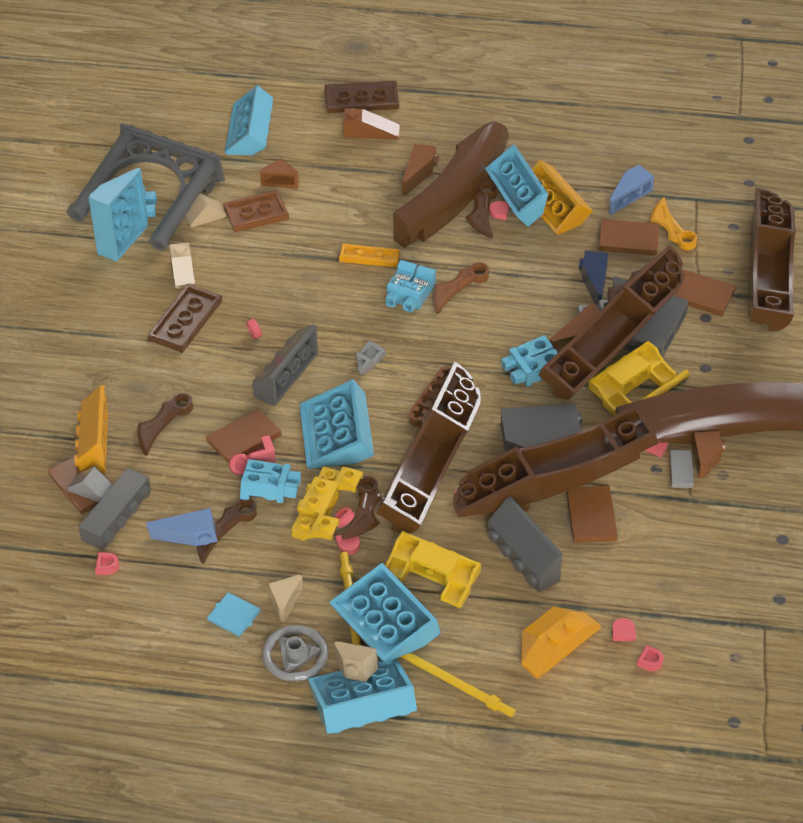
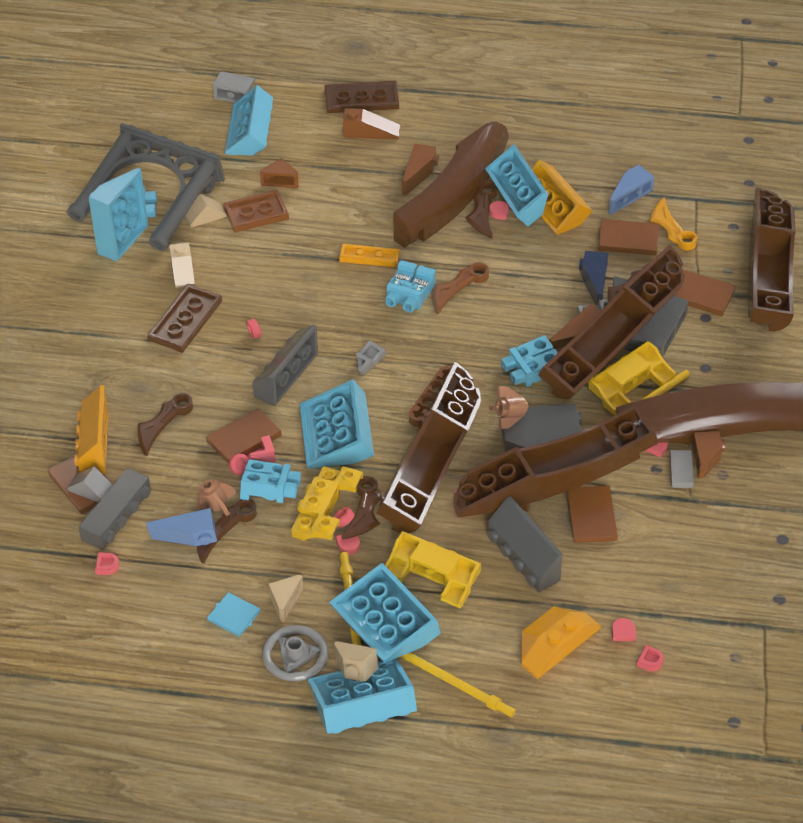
(213, 495): none -> nougat brick
(231, 86): none -> light grey brick
(510, 407): none -> nougat brick

